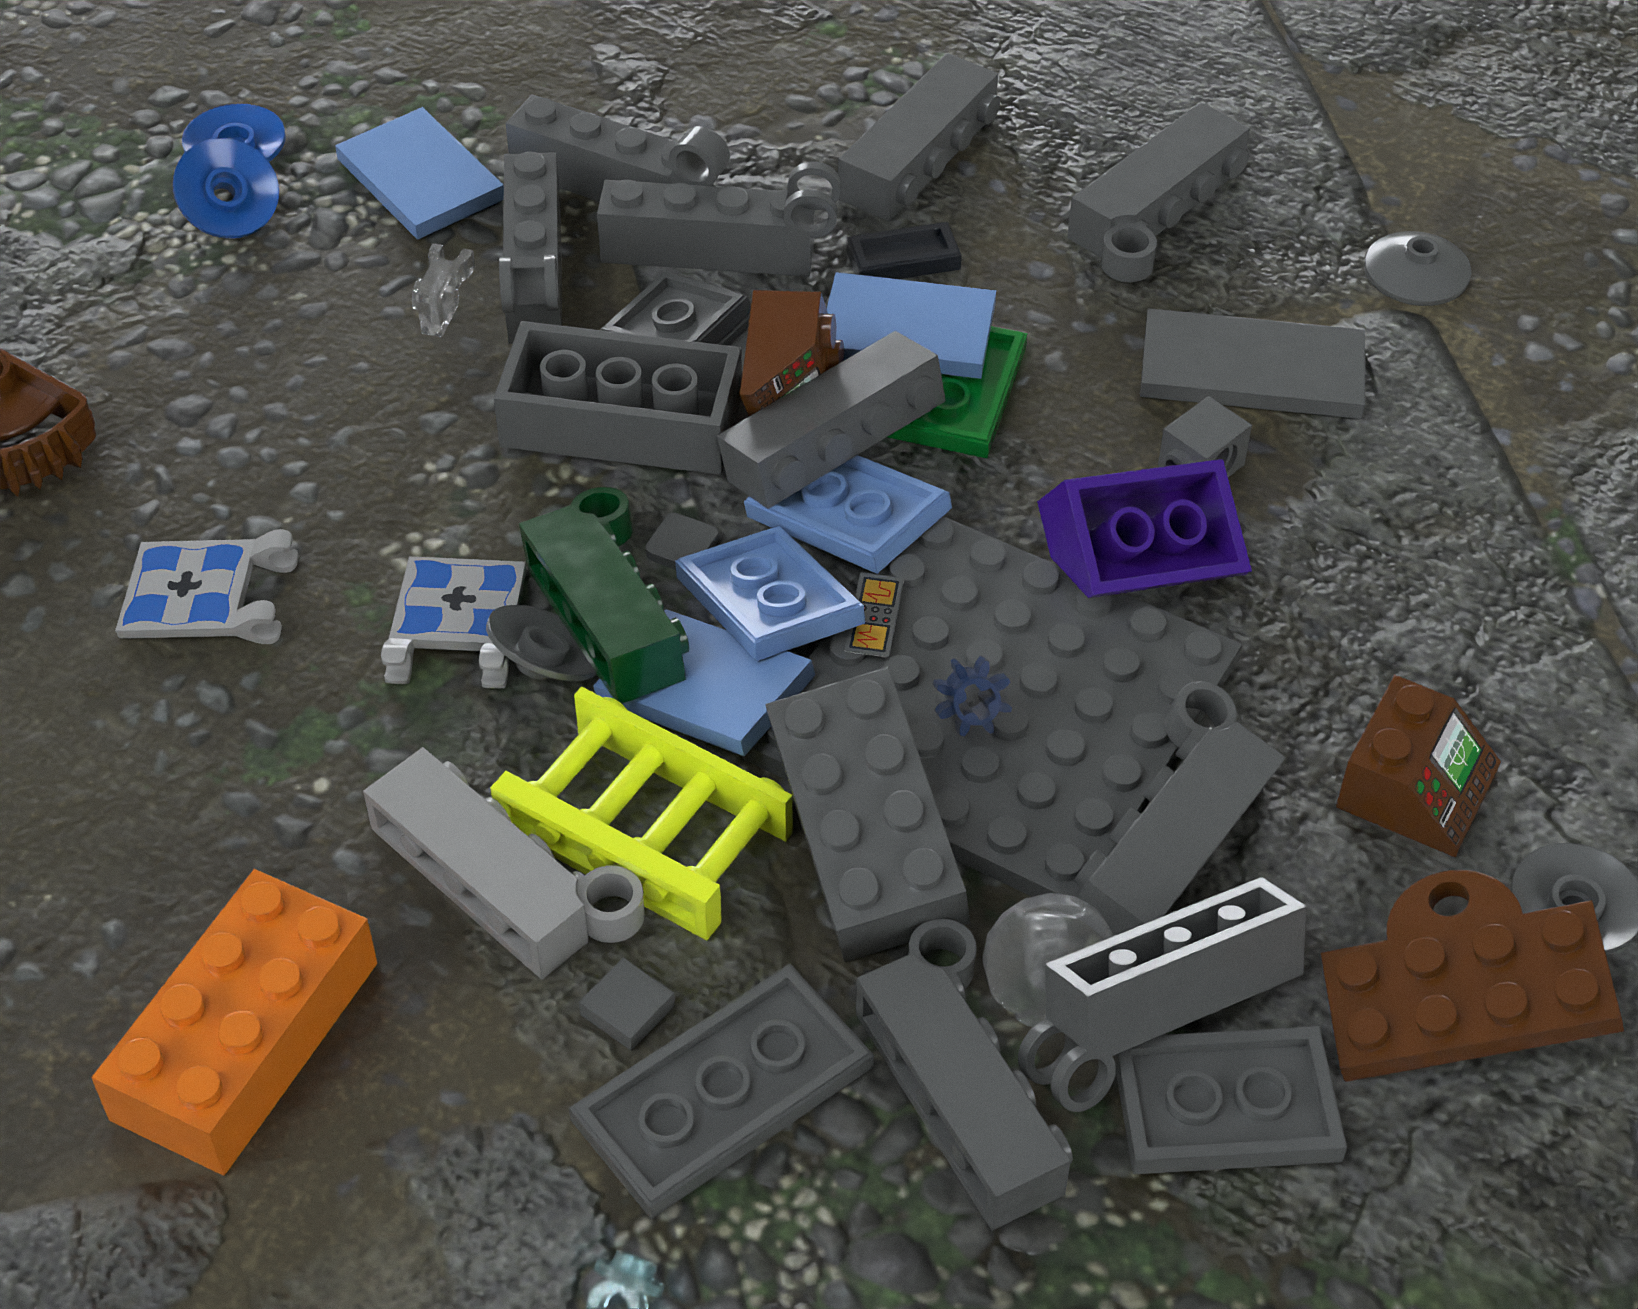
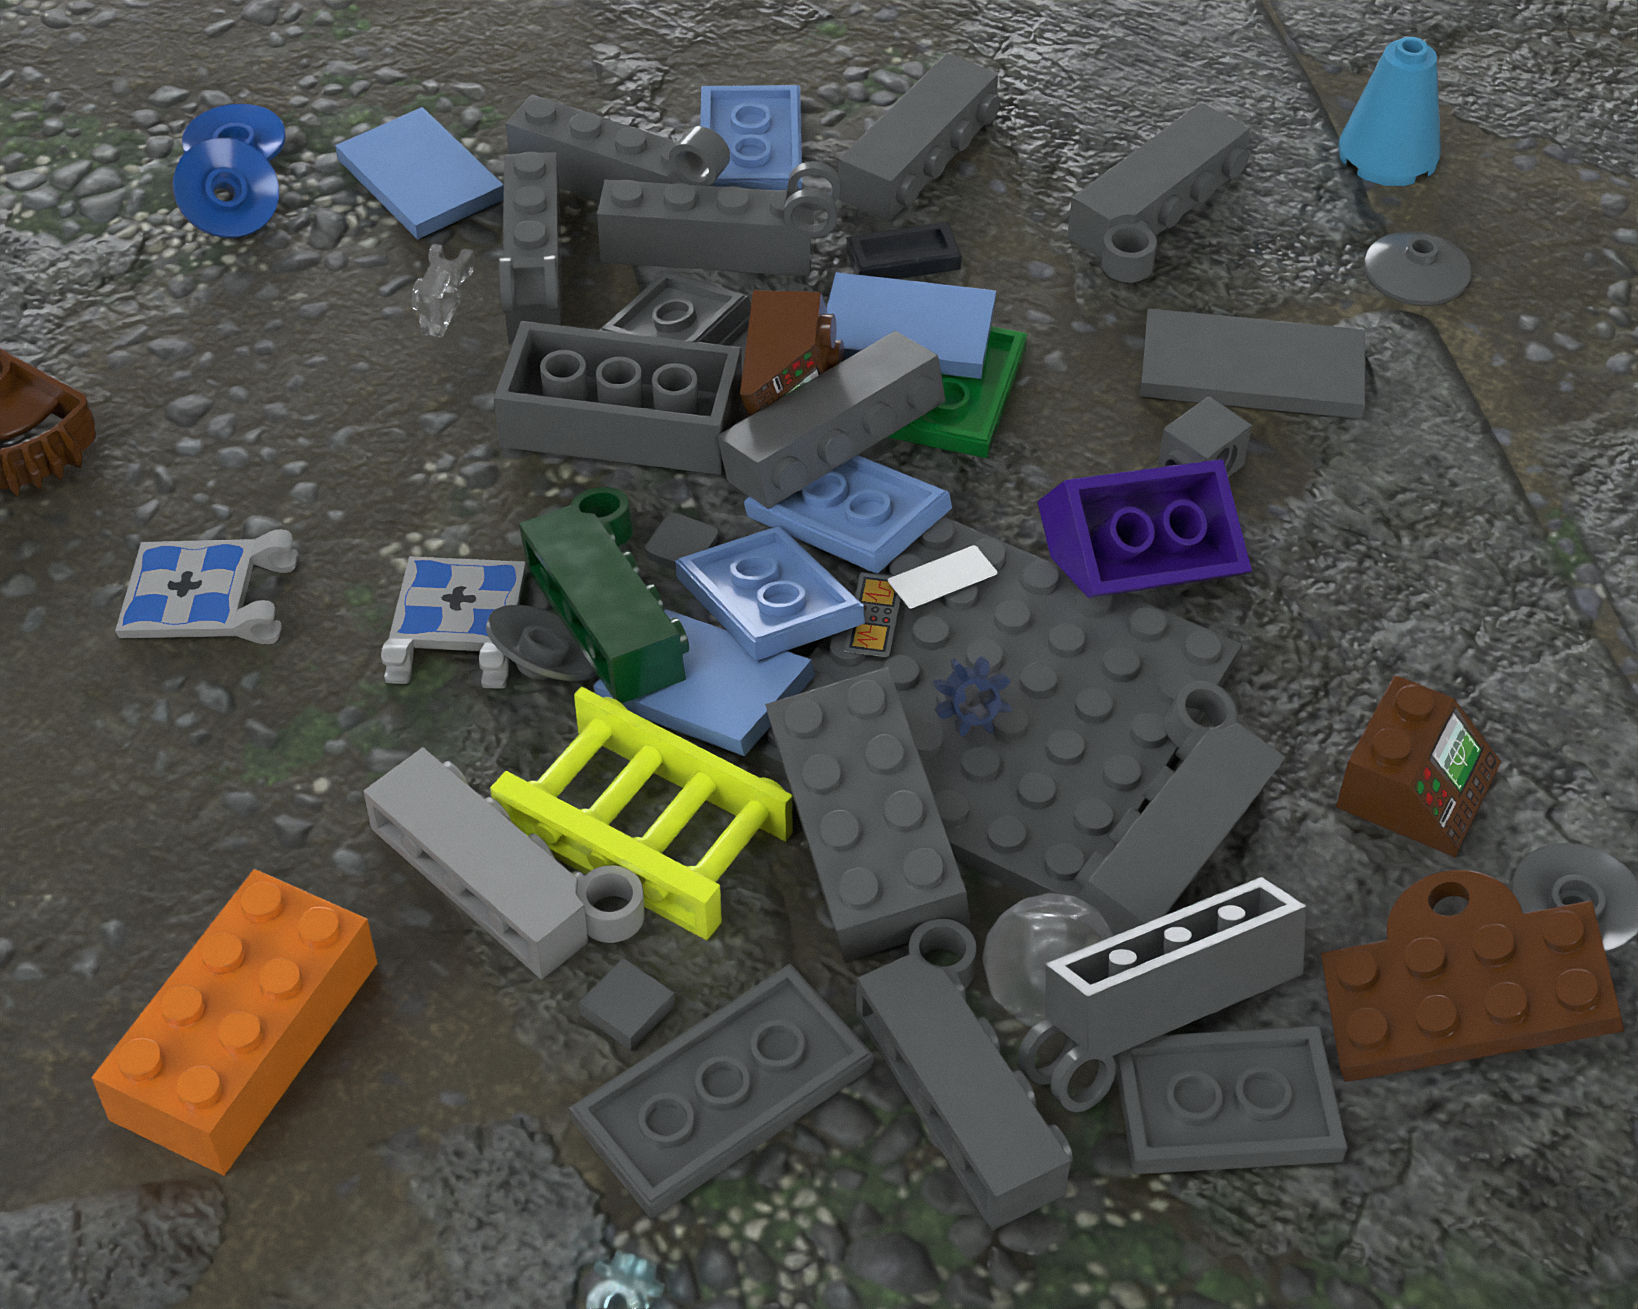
(760, 131): none -> medium blue tile
(942, 576): none -> white sticker
(1397, 117): none -> dark azure cone

